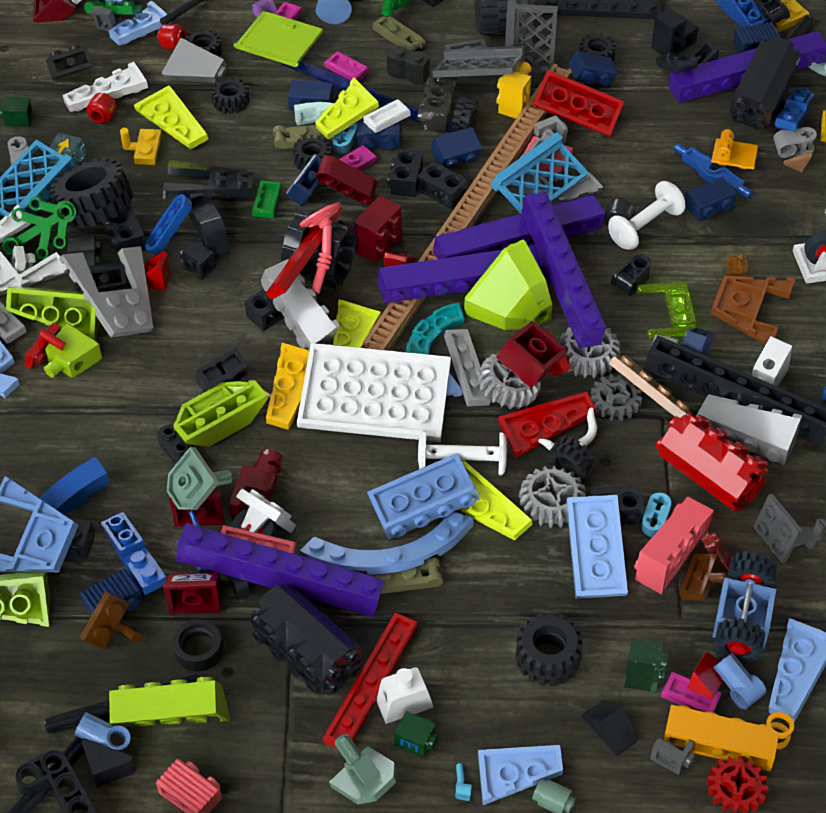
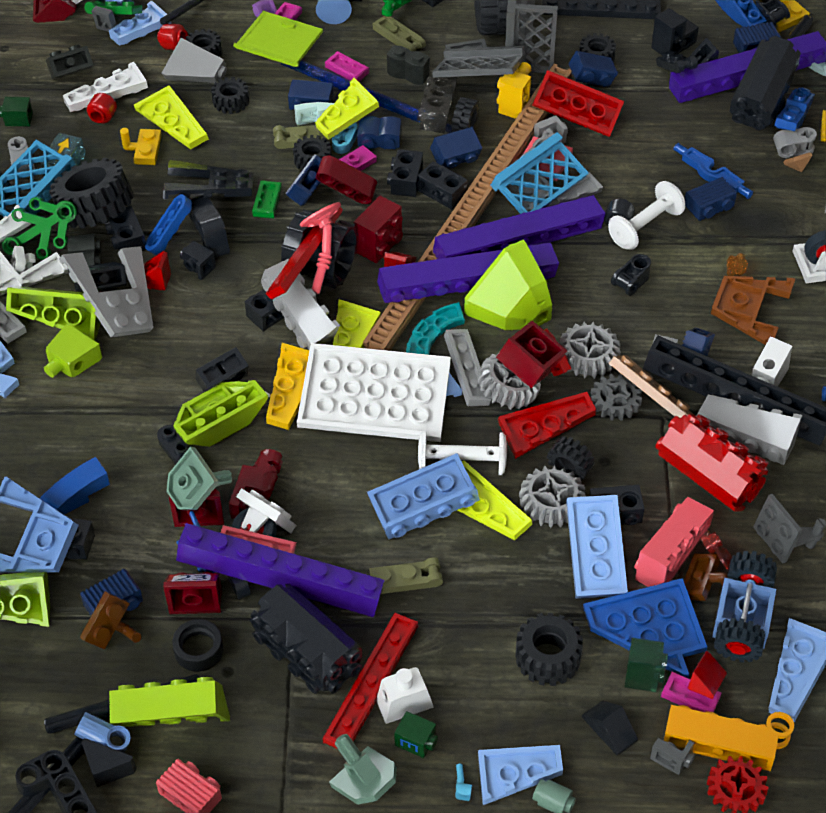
(37, 352): red plate -> none
(133, 553): blue slope -> none
(386, 116): white tile -> none
(395, 559): medium blue plate -> none
(563, 270): dark purple brick -> none
(587, 439): white animal -> none
(651, 513): medium azure beam -> none
(652, 614): none -> blue wing
(678, 307): clear neon green plate -> none
(734, 153): light orange hinge -> none
(744, 687): medium blue piece -> none

